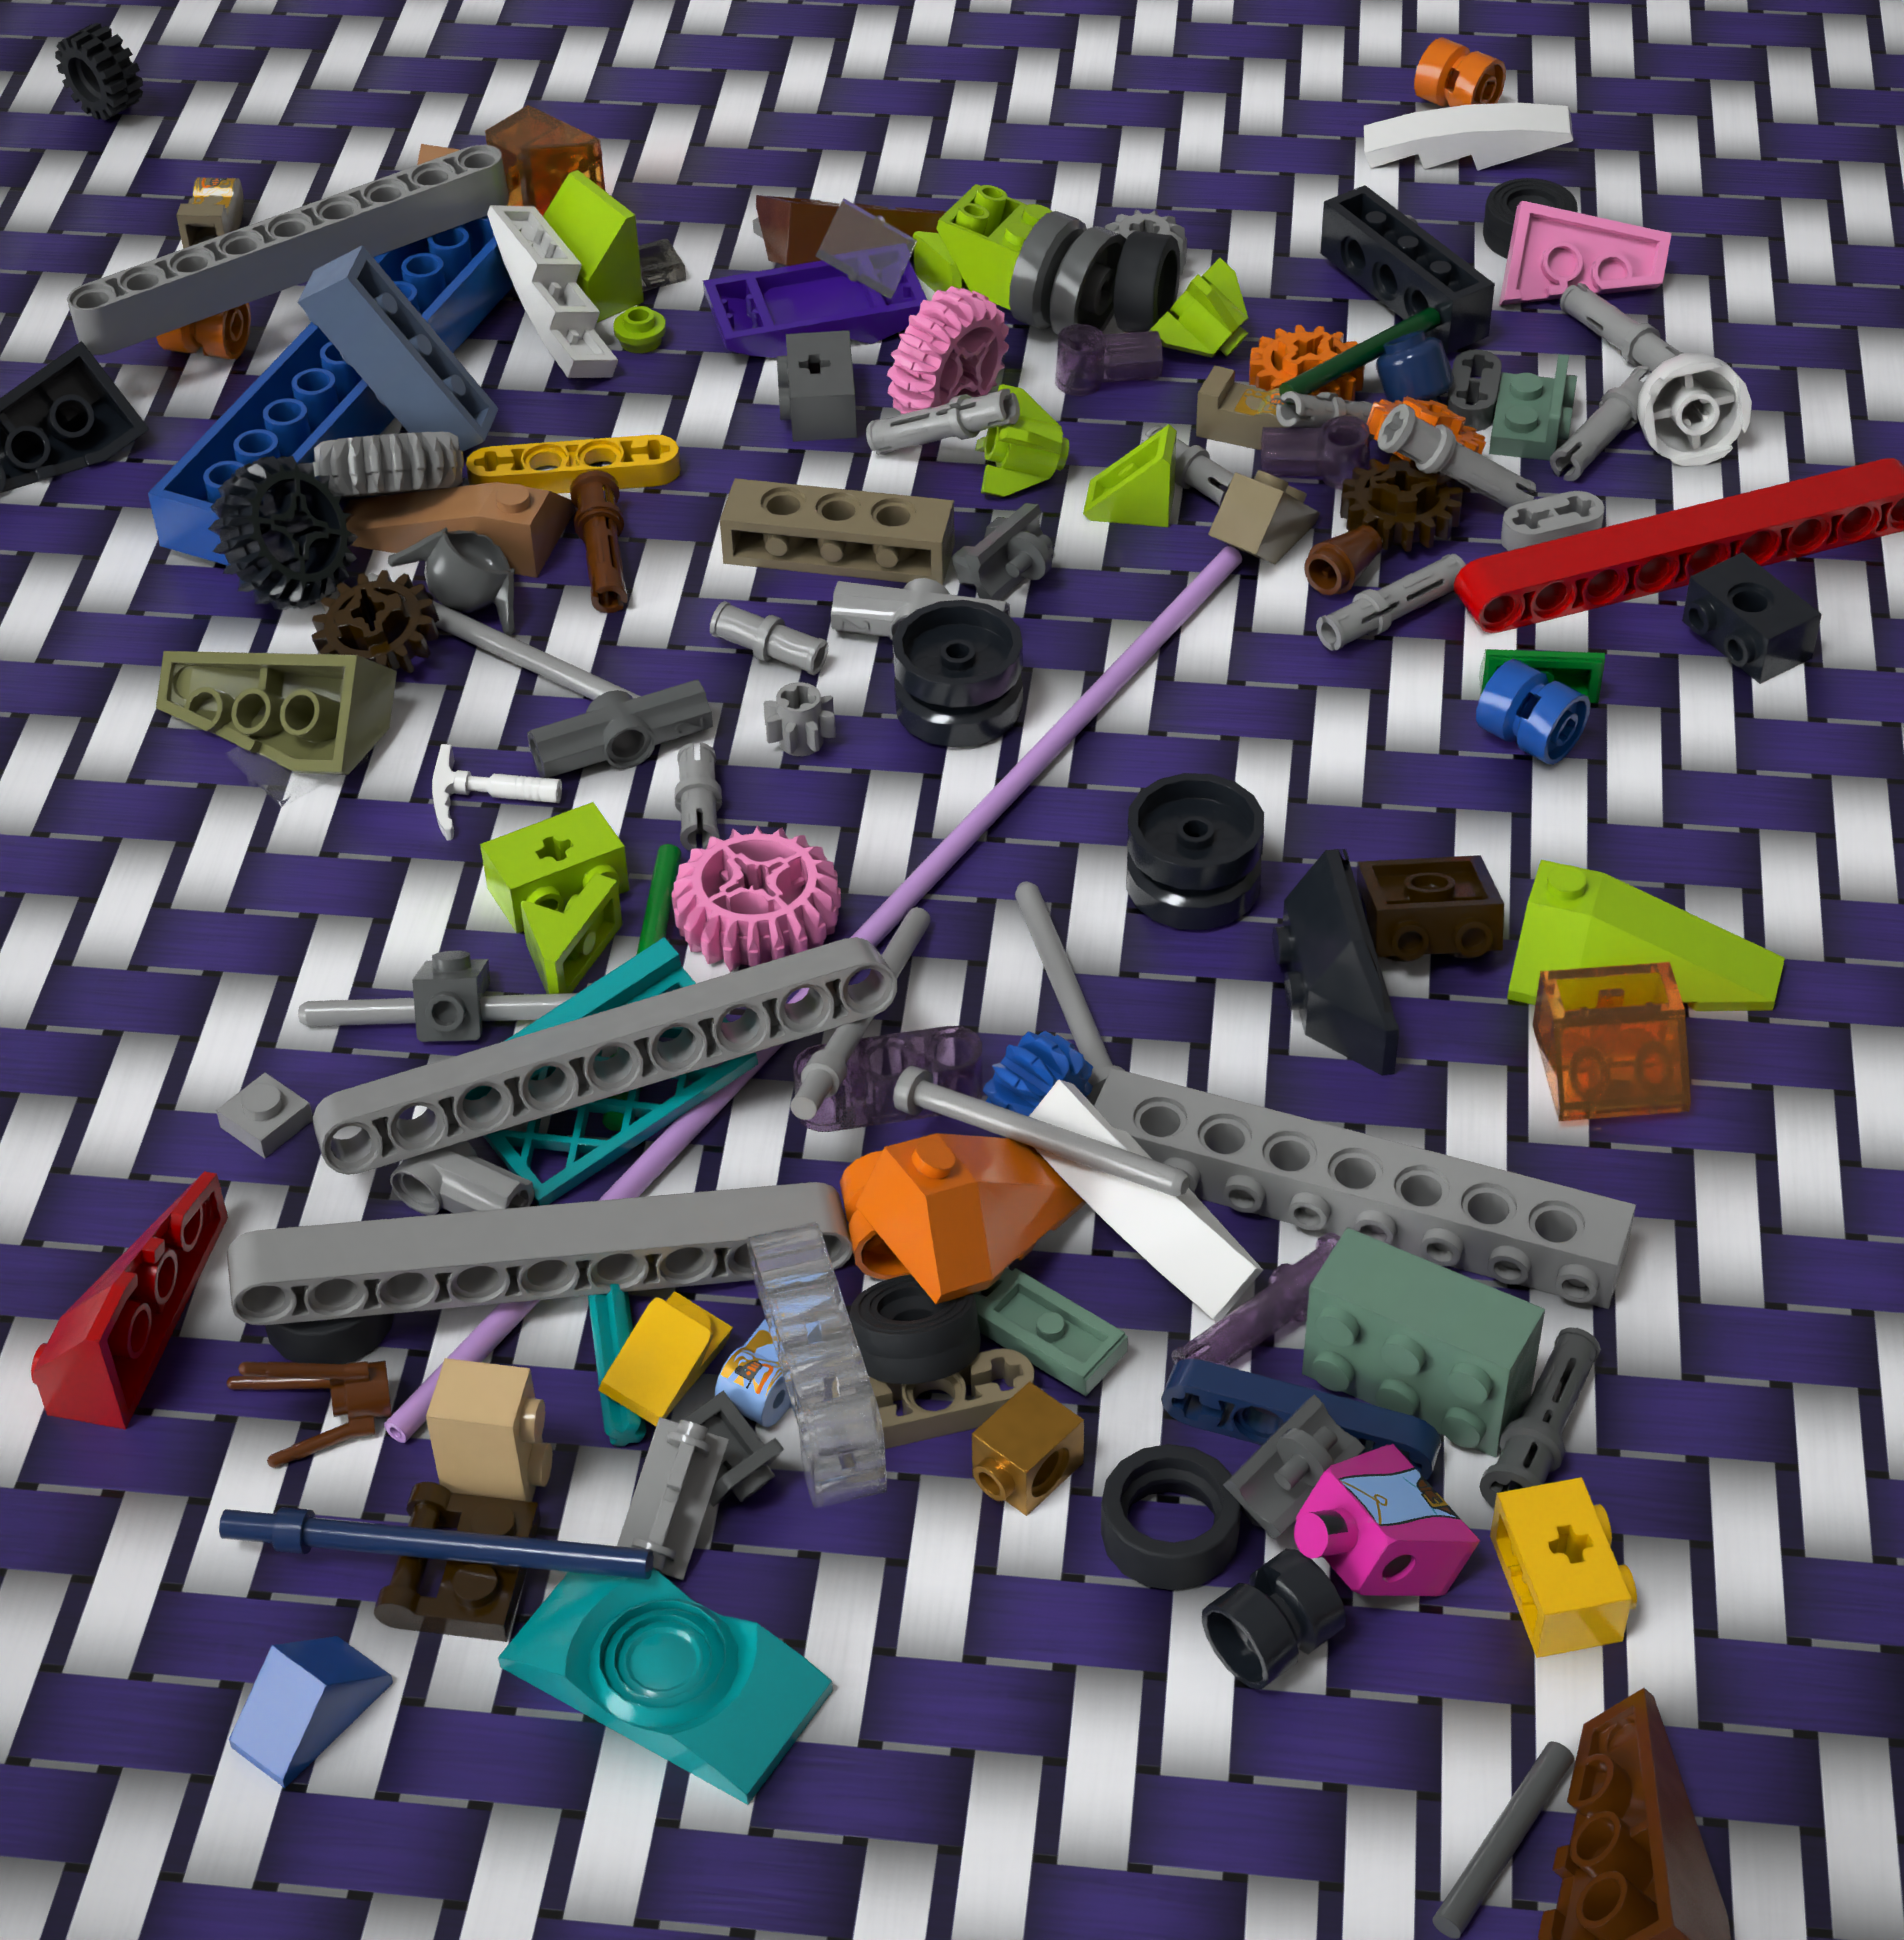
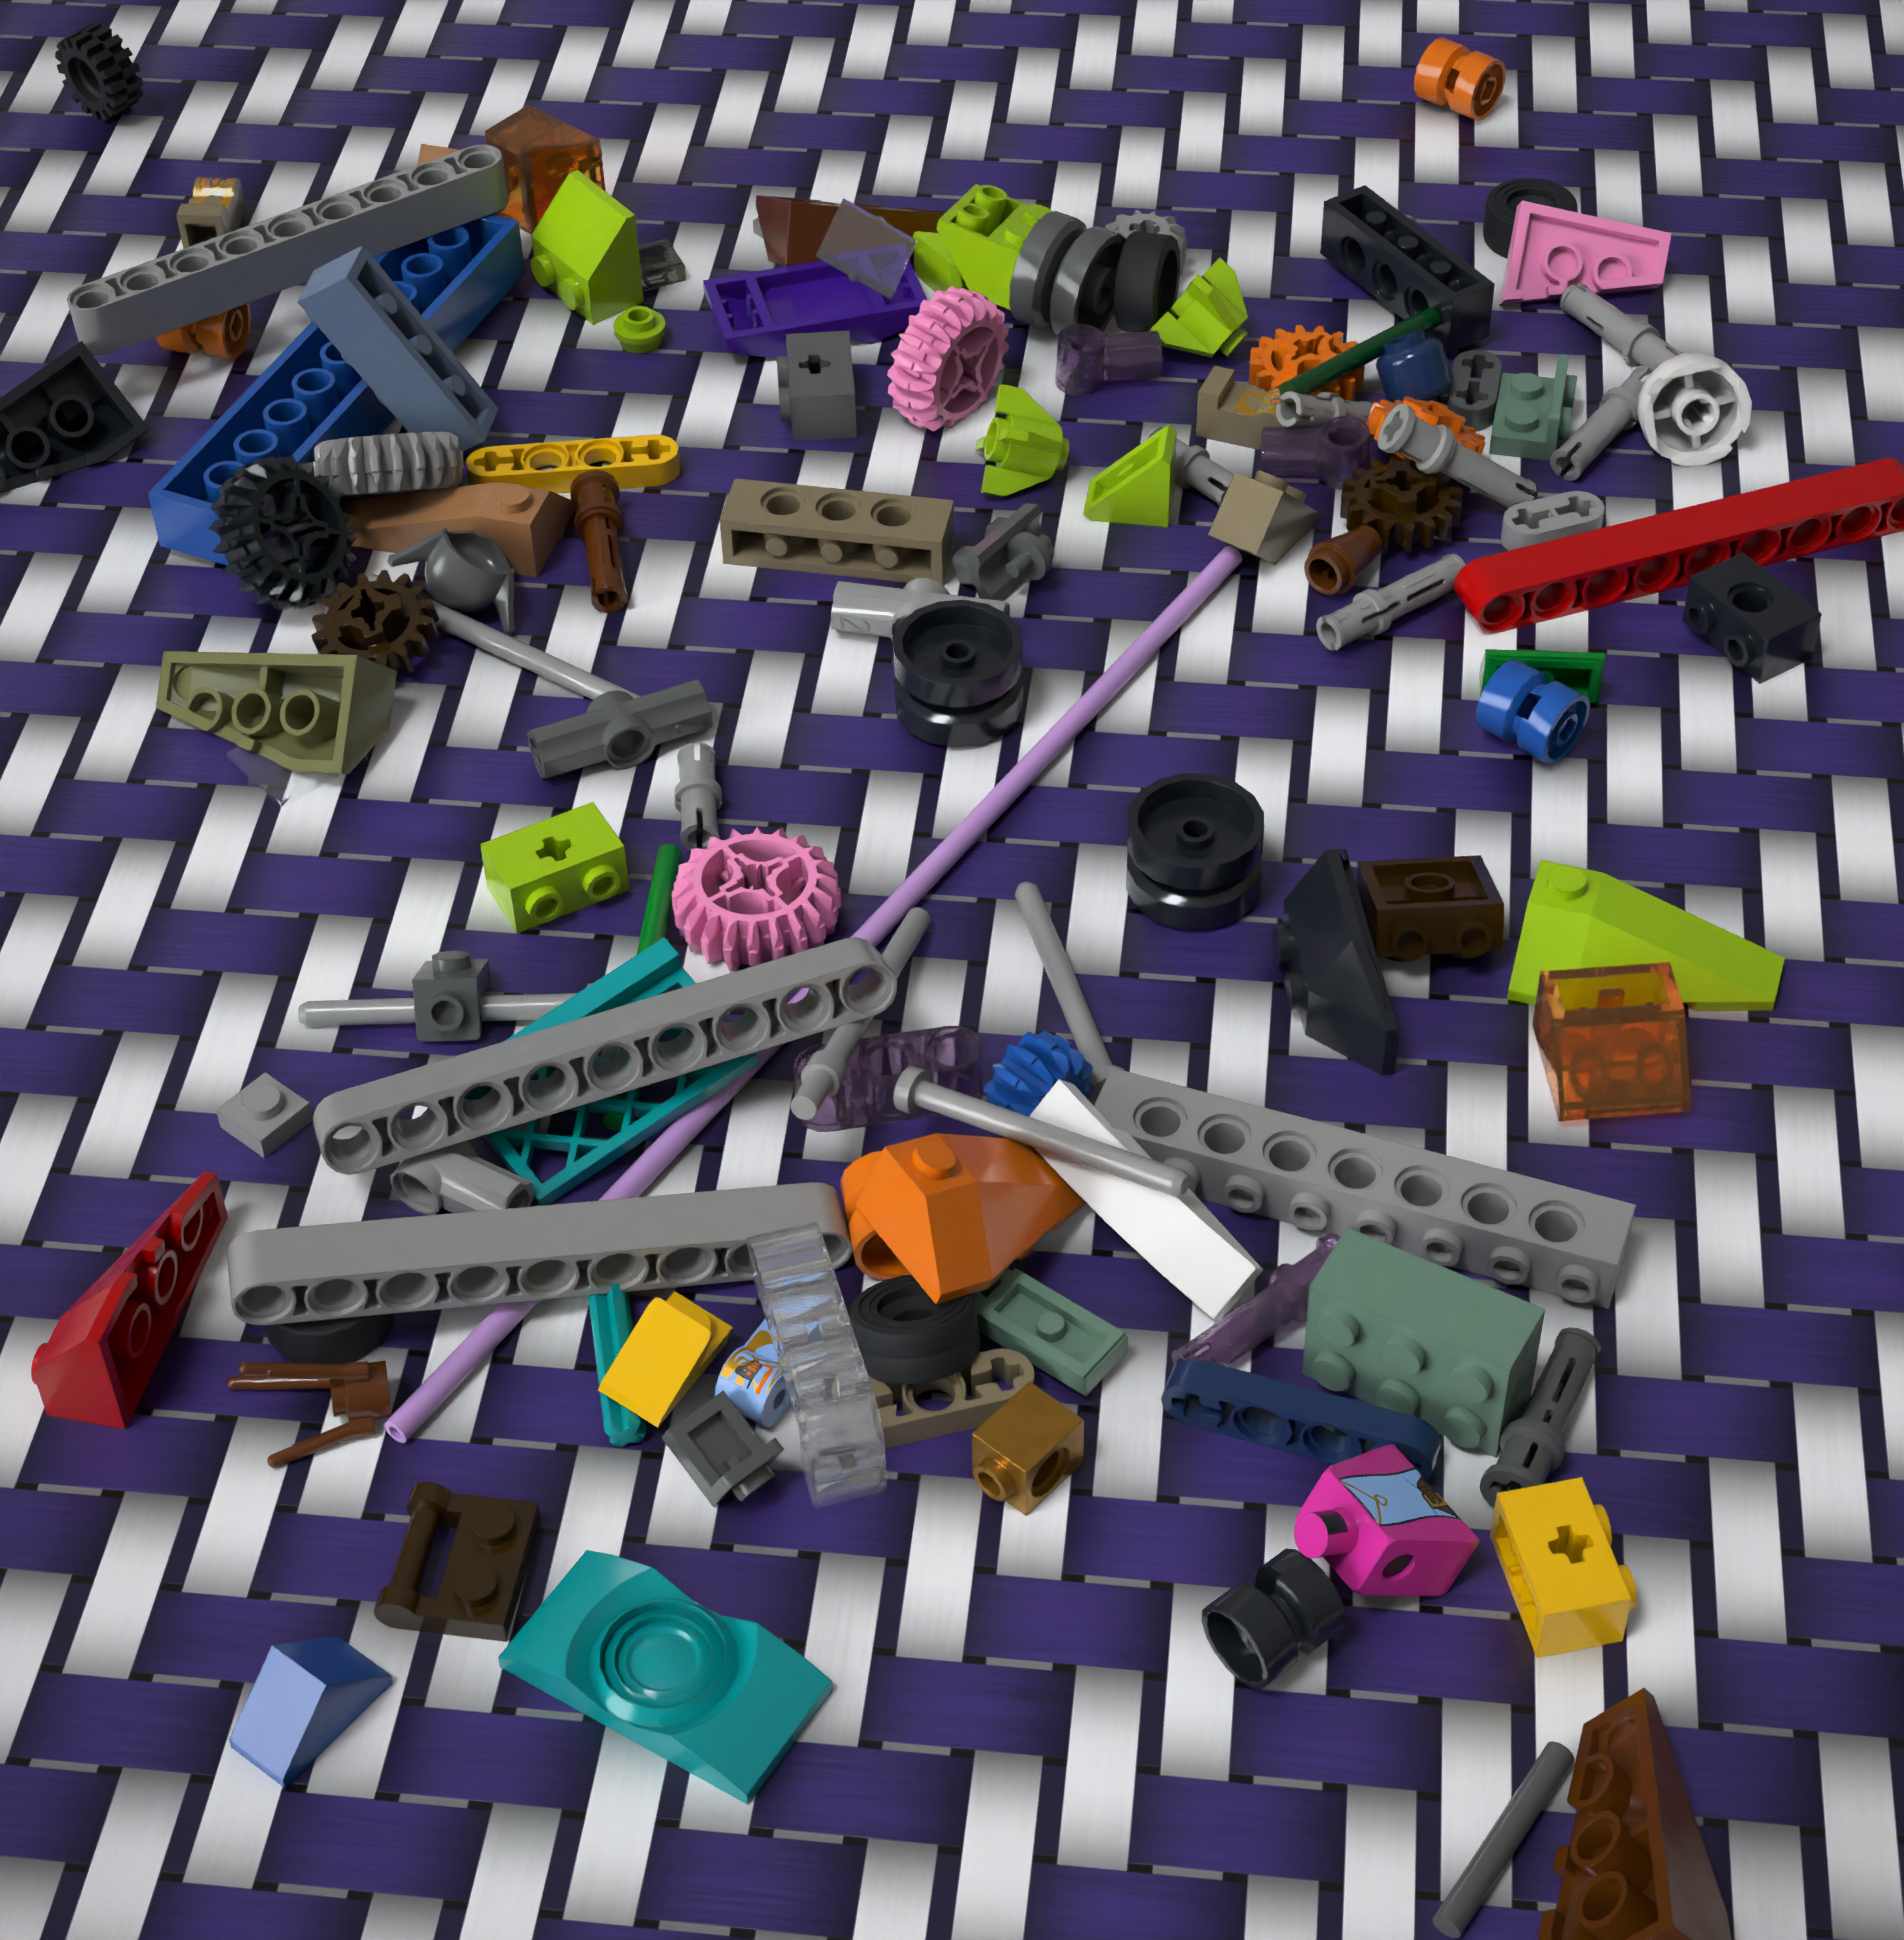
(299, 1530): dark blue bar -> none
(447, 782): white piece -> none
(488, 1431): tan brick -> none
(546, 284): white slope -> none
(571, 941): lime slope -> none
(673, 1494): light grey hinge -> none
(769, 638): light grey pin -> none
(799, 719): light grey gear -> none
(959, 418): light grey pin -> none
(1164, 1562): black tyre -> none
(1288, 1466): dark grey hips -> none
(1485, 131): white slope -> none

